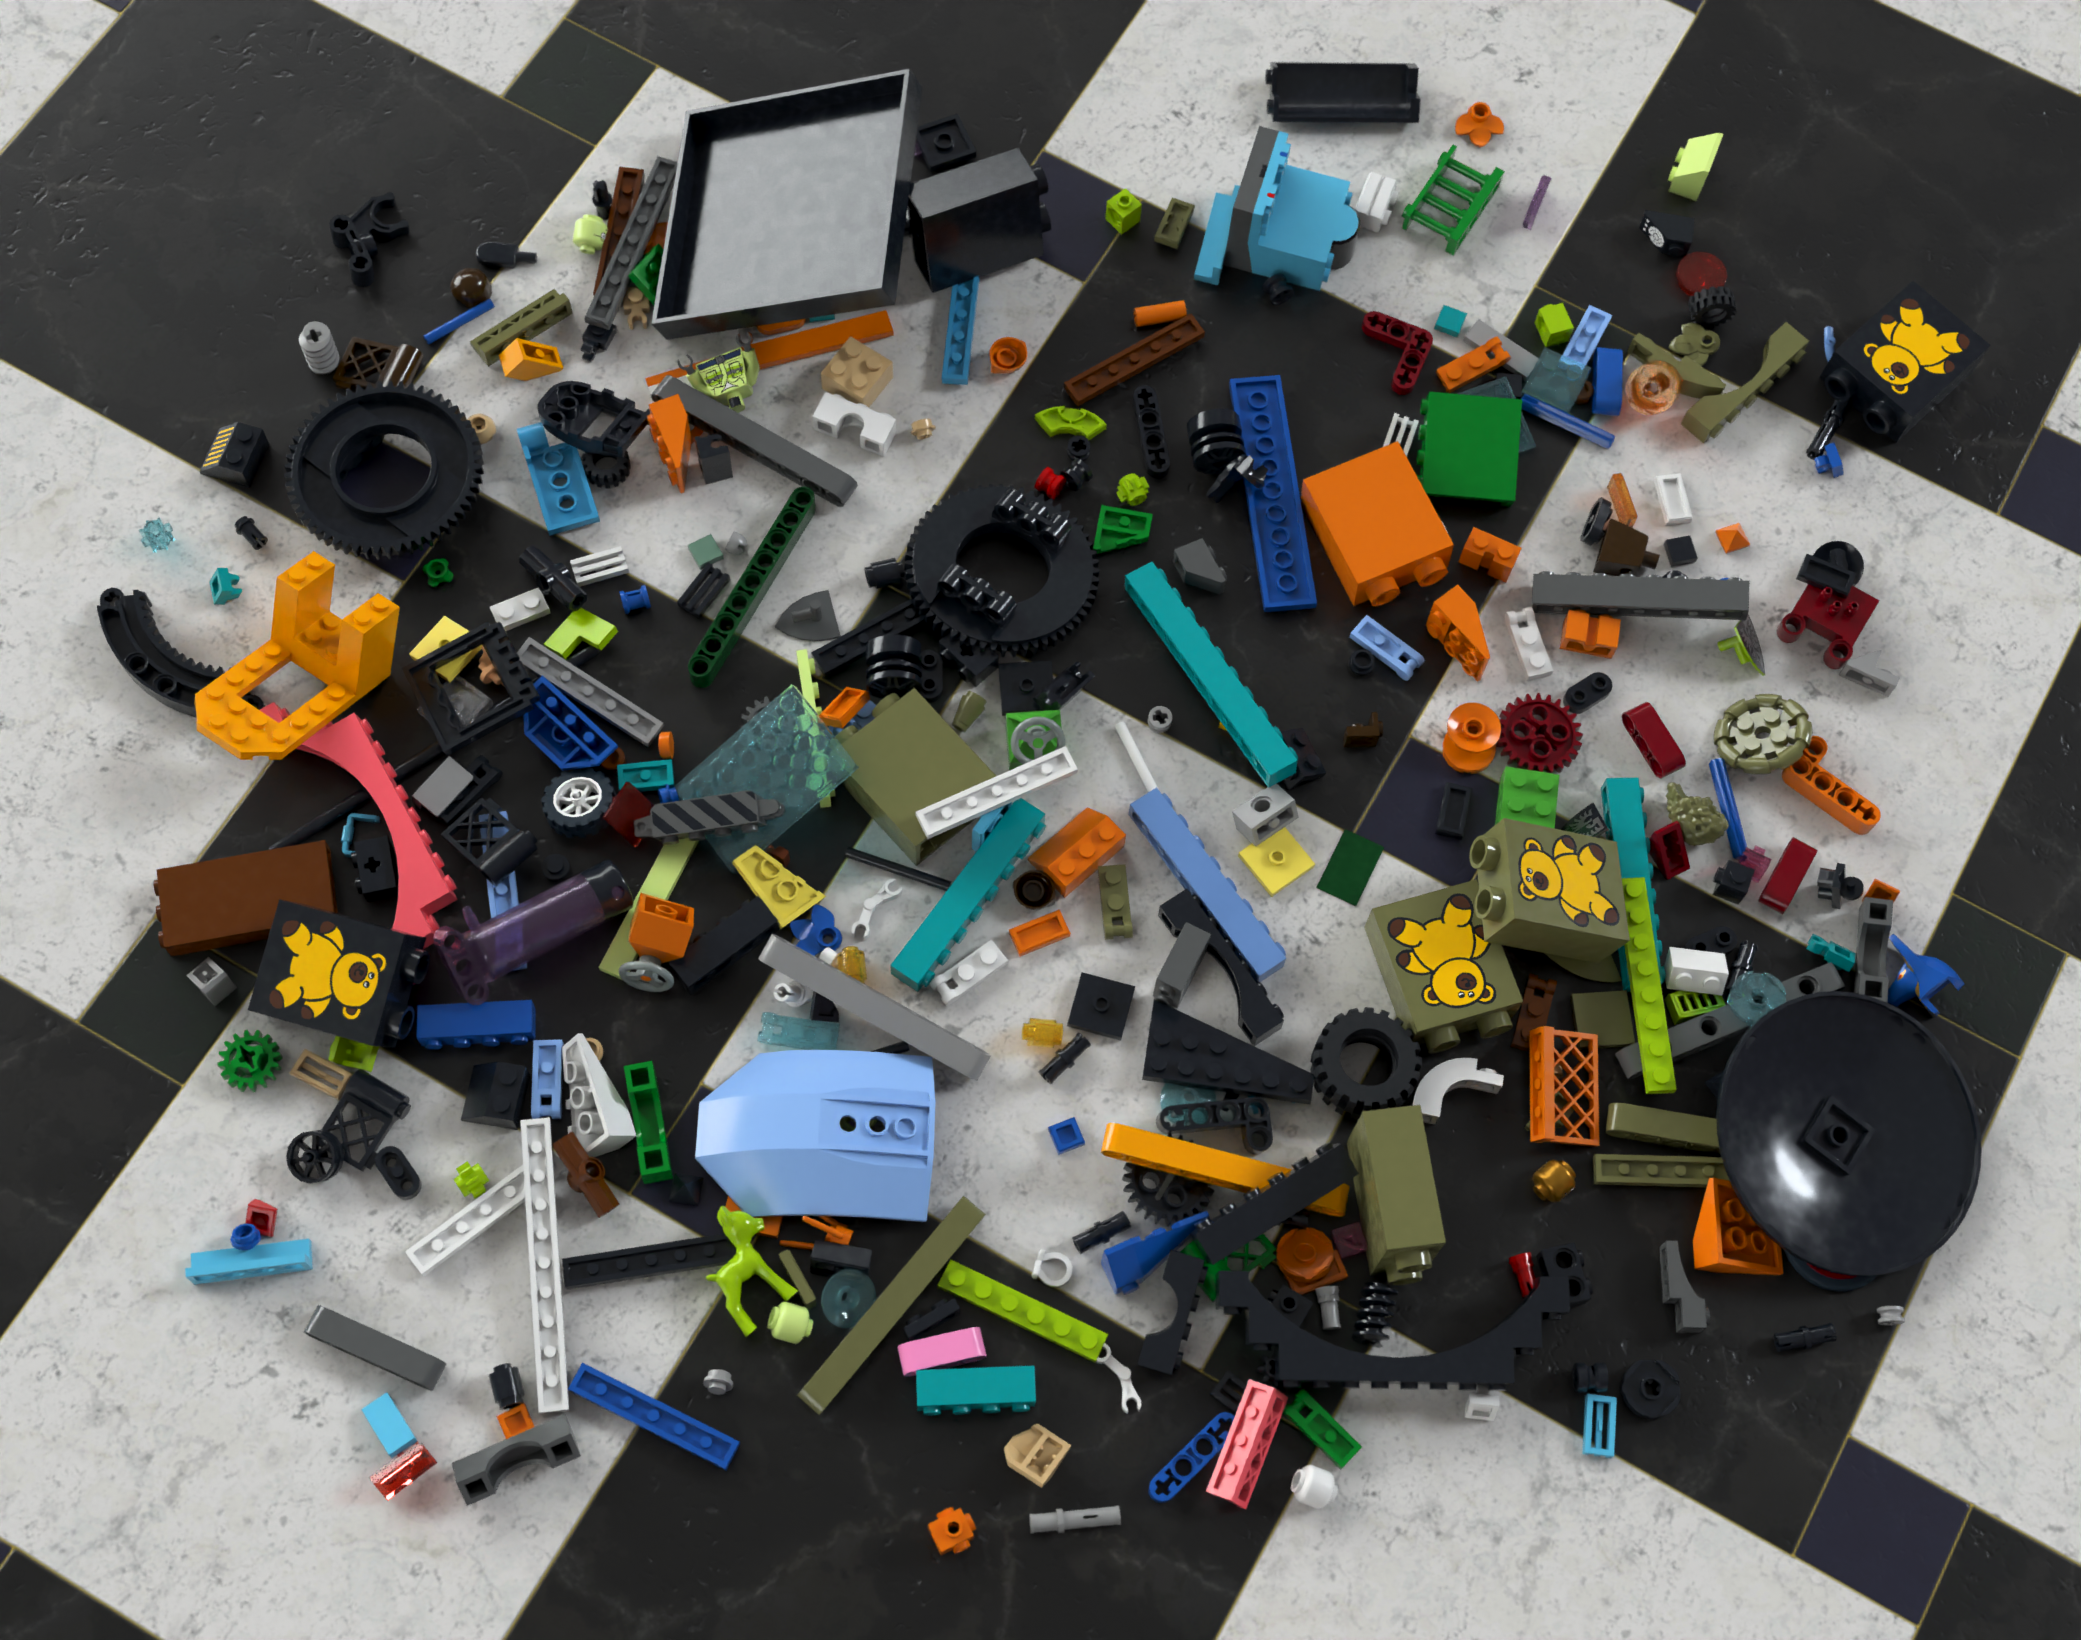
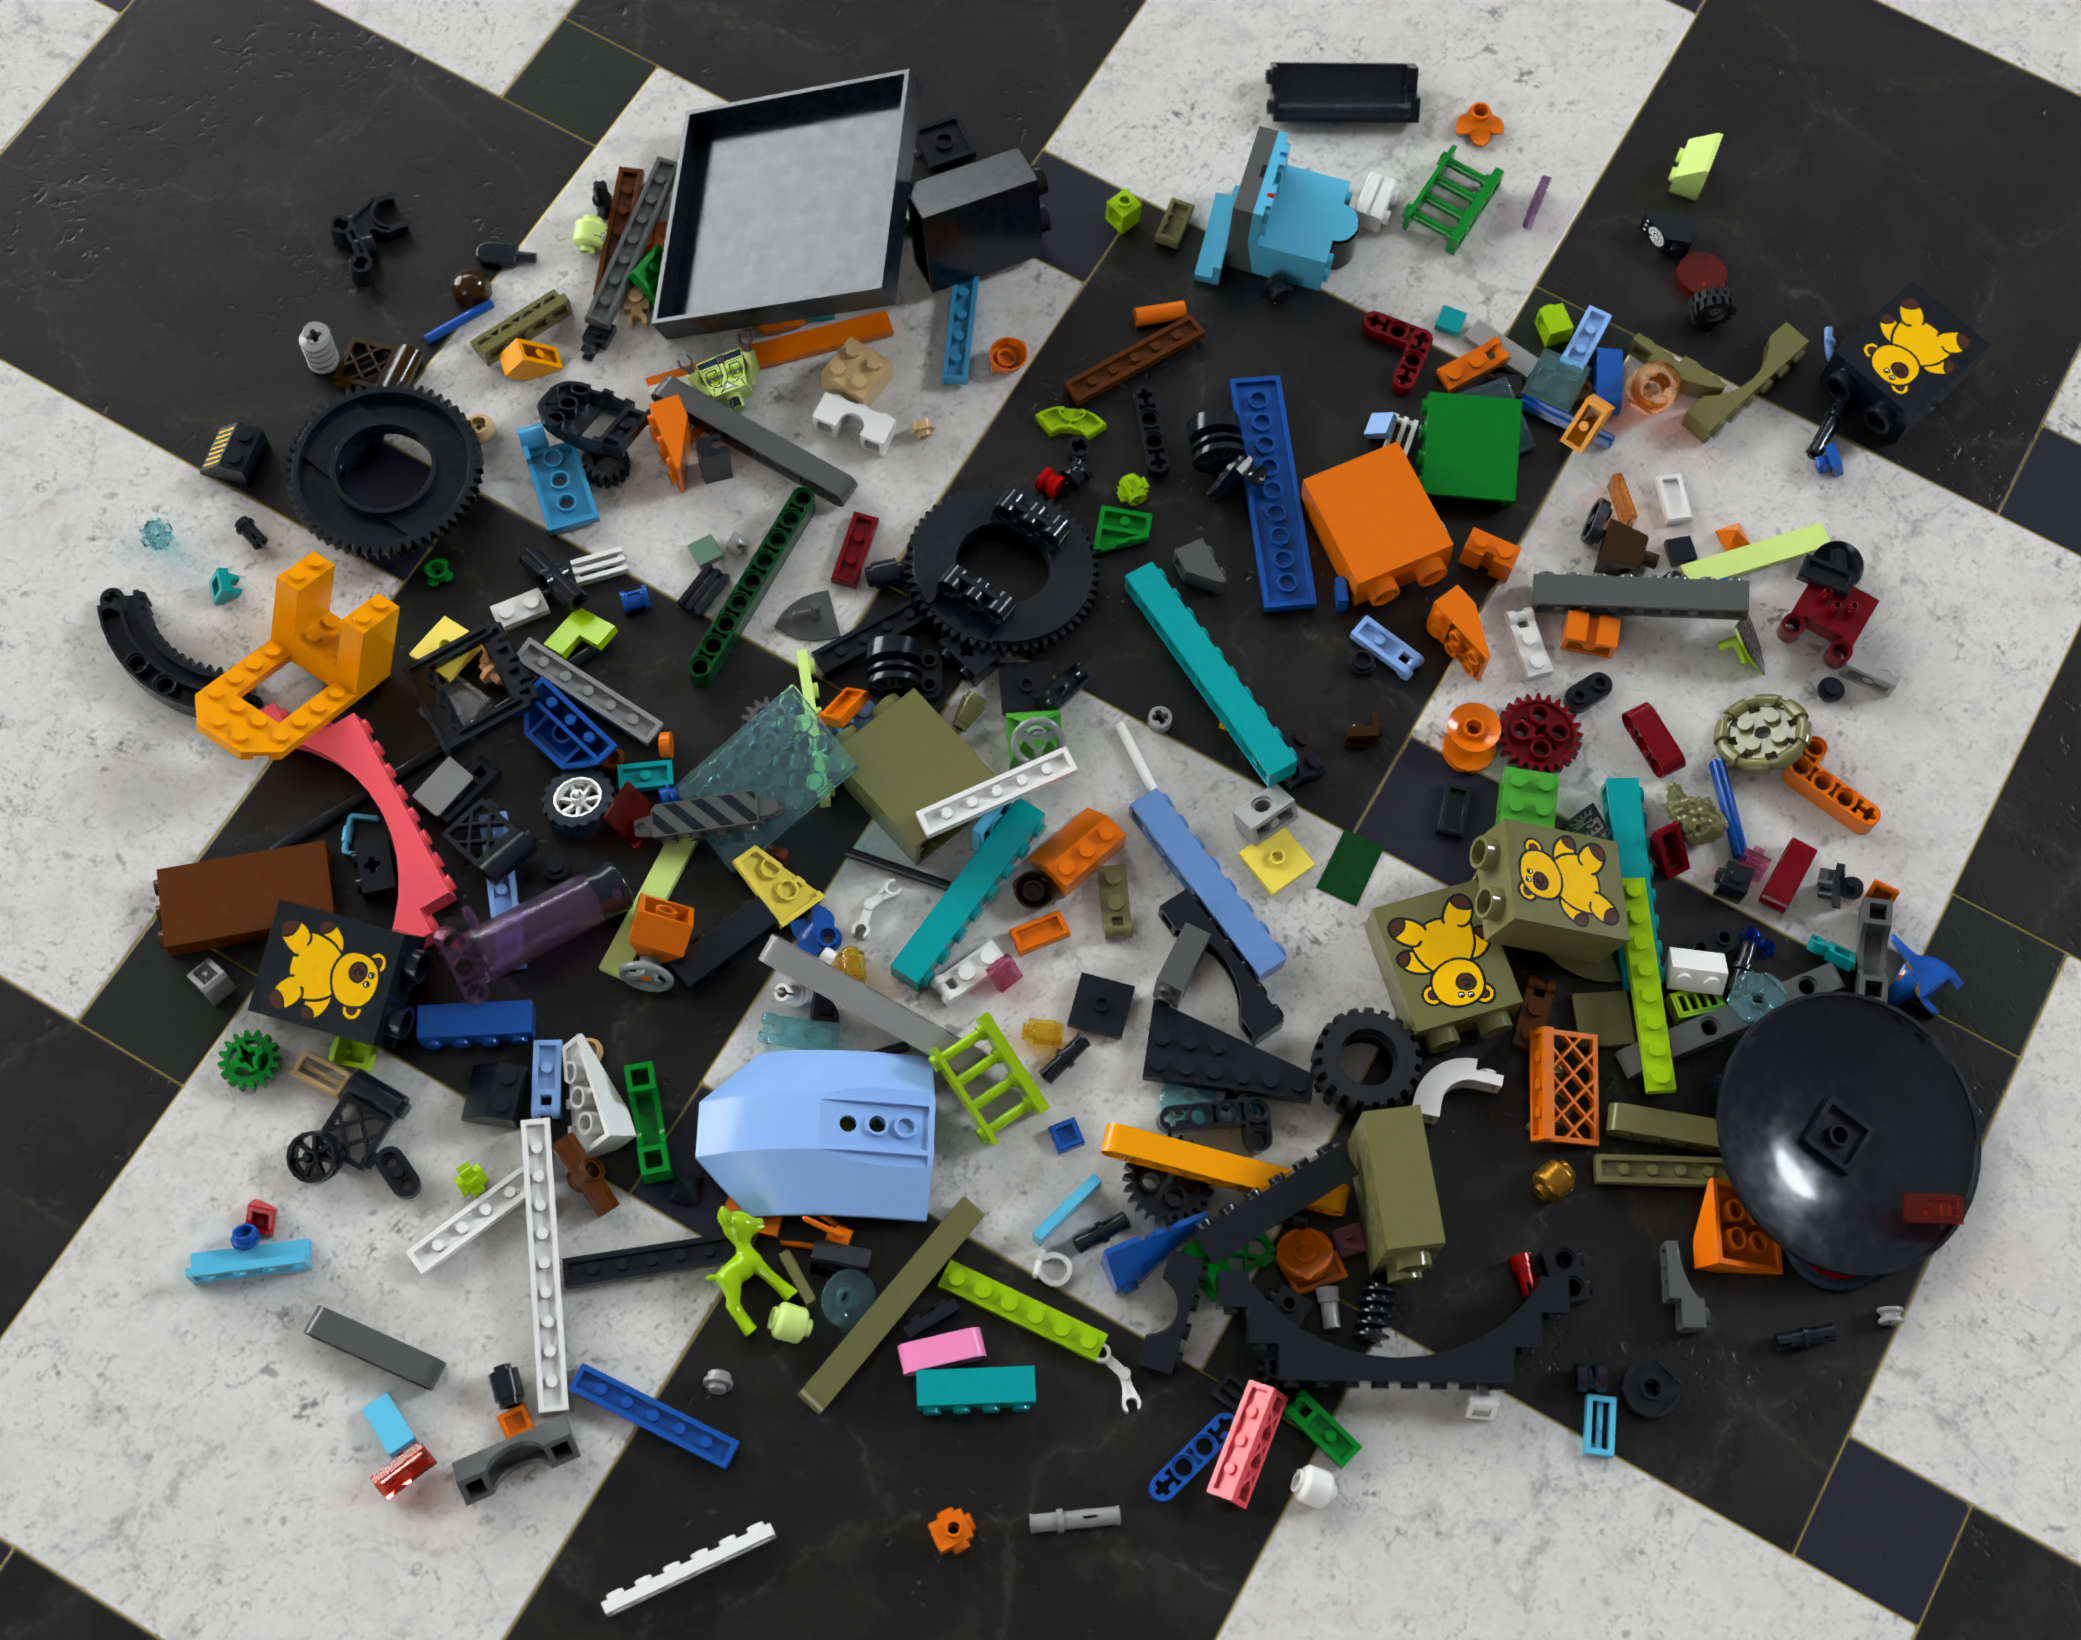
(677, 1573): none -> white plate
(855, 550): none -> dark red tile
(1004, 973): none -> clear pink tile
(1016, 1077): none -> lime fence
(1036, 1454): tan slope -> none
(1066, 1209): none -> medium azure tile
(1341, 594): none -> blue tile
(1380, 425): none -> light blue tile
(1587, 423): none -> light orange slope
(1692, 344): olive plate -> none
(1753, 935): none -> clear blue piece
(1758, 554): none -> yellowish green tile
(1830, 689): none -> black plate
(1932, 1209): none -> clear red plate

